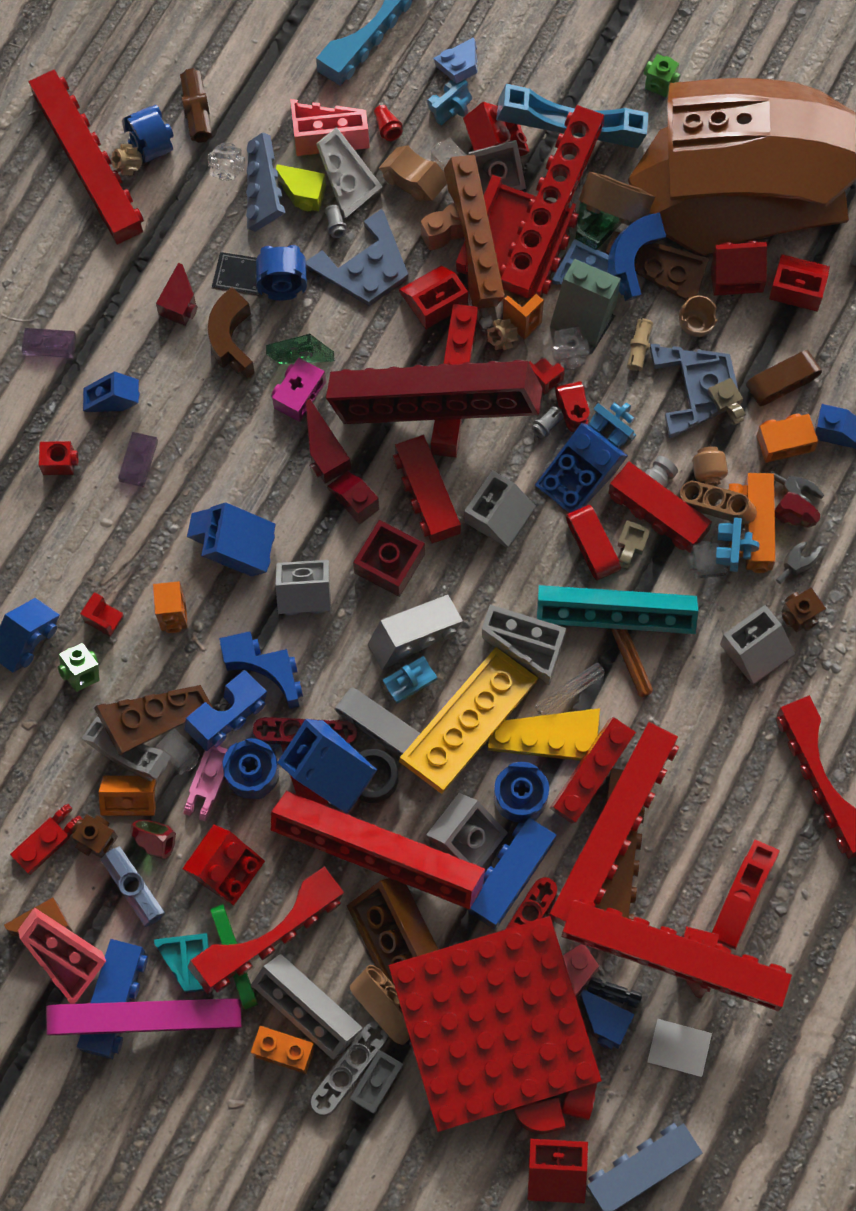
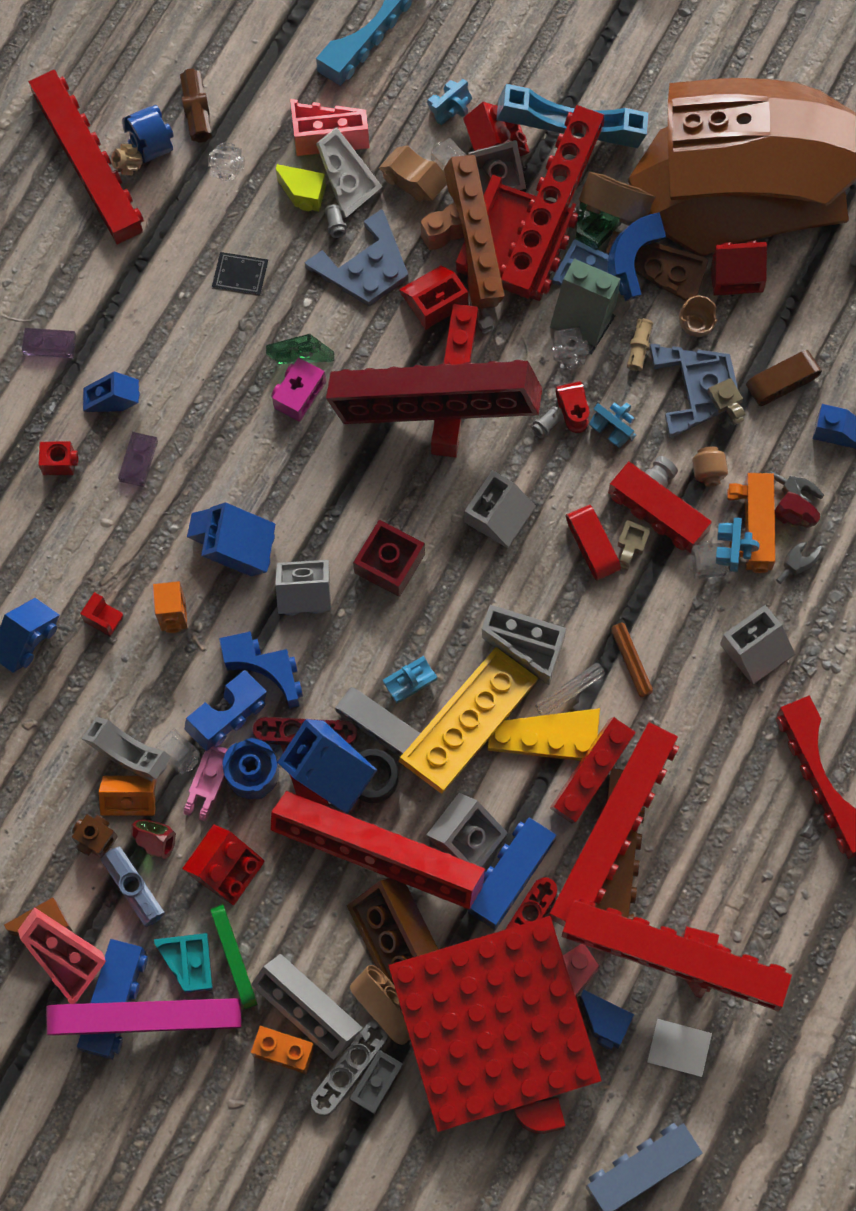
(44, 841): red hinge -> none
(79, 667): bright green brick -> none
(145, 718): reddish brown wing -> none
(177, 298): dark red slope -> none
(221, 962): red arch -> none
(223, 319): reddish brown arch -> none
(262, 192): sand blue wing -> none
(281, 272): blue brick -> none
(326, 452): dark red slope -> none
(355, 496): dark red slope -> none
(388, 124): red cone -> none
(414, 630): wedge -> none
(427, 489): red brick -> none
(459, 61): medium blue wing -> none
(502, 334): tan gear -> none
(526, 317): orange panel -> none
(536, 789): blue brick -> none
(548, 375): red panel -> none
(557, 1171): red slope -> none
(580, 1102): red piece -> none
(581, 468): blue slope -> none
(614, 992): black axle -> none
(617, 609): teal brick -> none
(660, 74): bright green brick -> none
(711, 494): medium nougat beam -> none
(745, 893): red slope -> none
(786, 437): orange brick -> none
(799, 282): red slope -> none
(802, 610): reddish brown brick -> none

